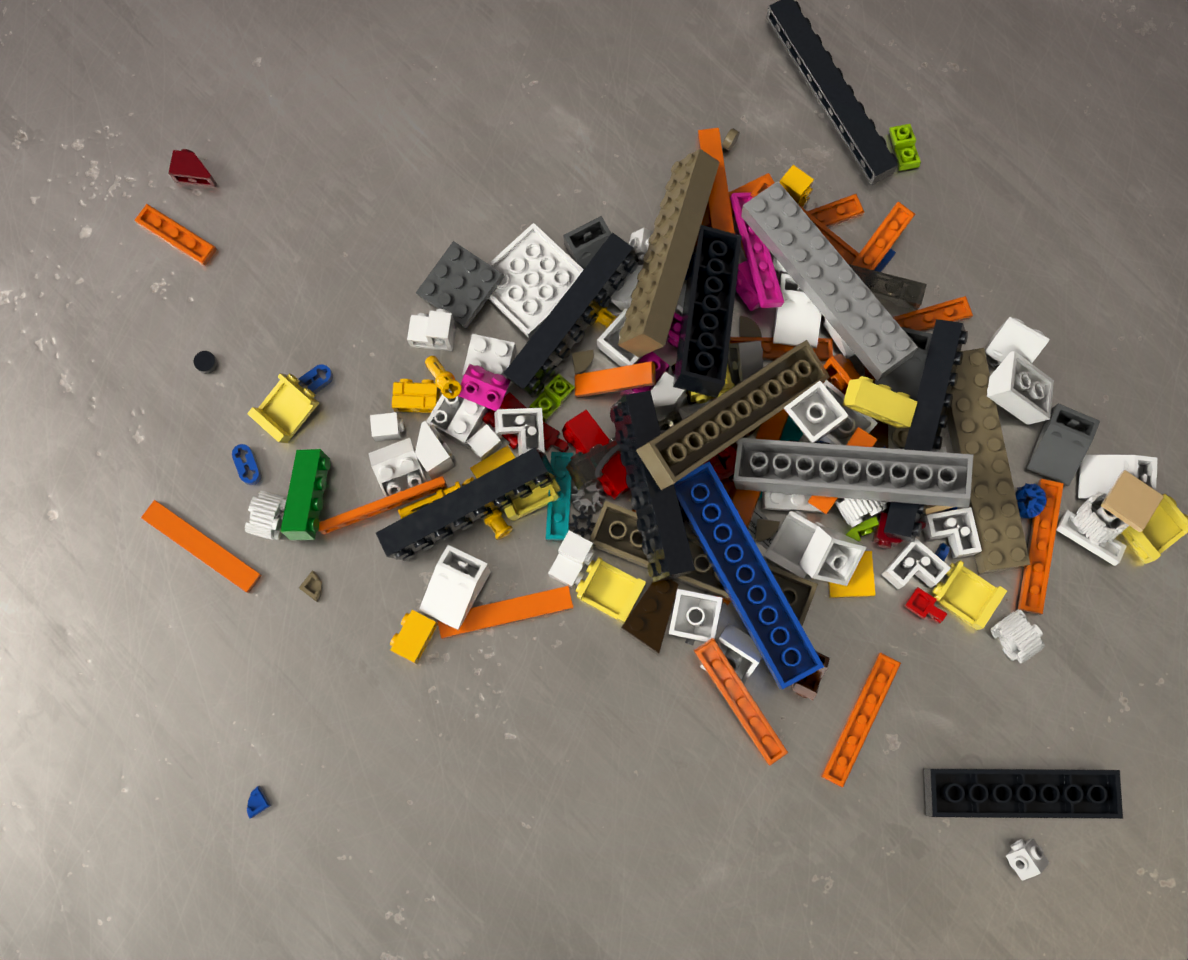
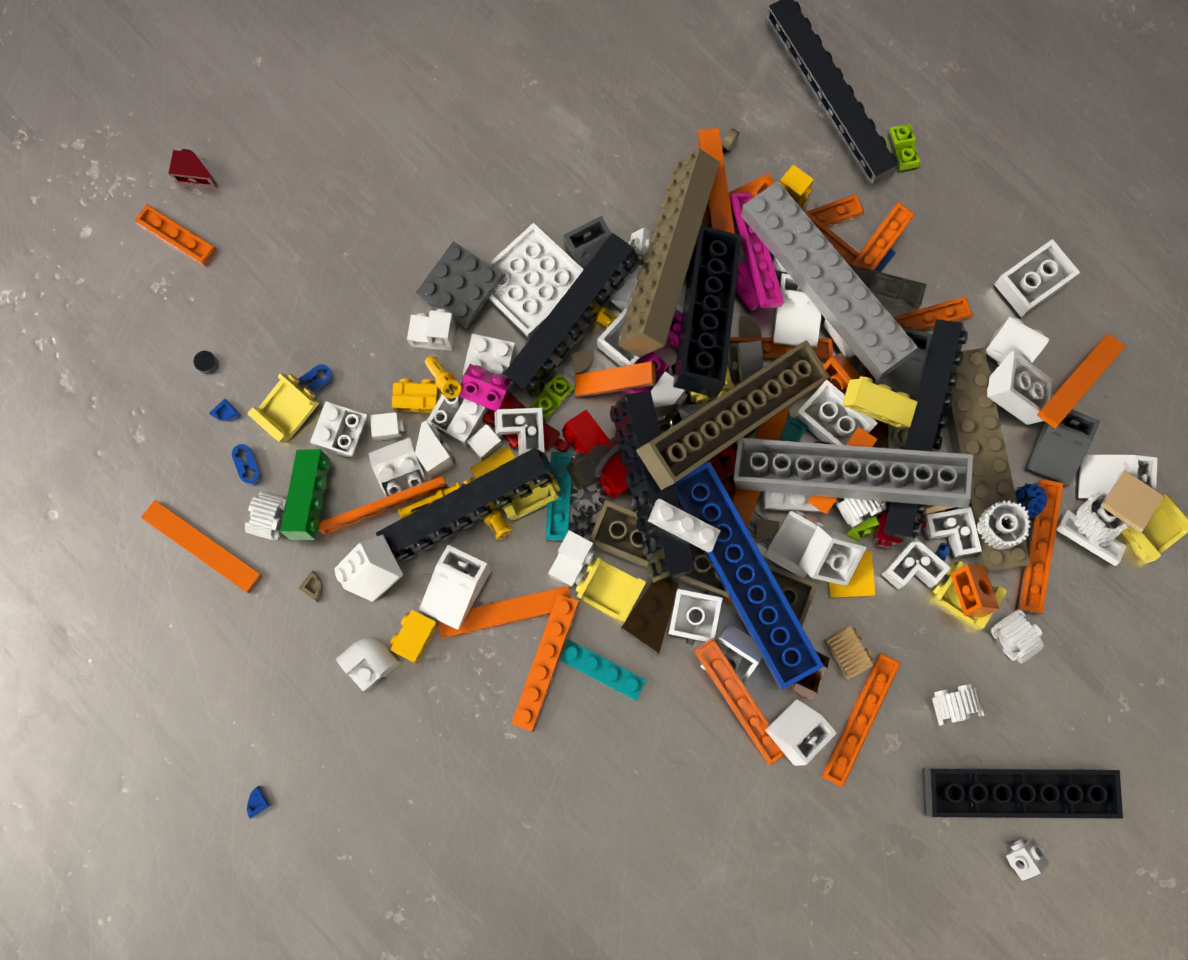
(224, 412): none -> blue tile
(338, 430): none -> white slope
(368, 661): none -> white brick
(369, 569): none -> white slope
(545, 663): none -> orange plate
(602, 670): none -> teal plate
(684, 525): none -> white plate
(800, 732): none -> white slope
(816, 412): white slope -> none
(849, 652): none -> tan brick
(923, 604): red plate -> none
(958, 705): none -> white brick
(974, 591): none -> orange brick
(993, 531): none -> white brick
(1036, 278): none -> white brick
(1081, 381): none -> orange tile

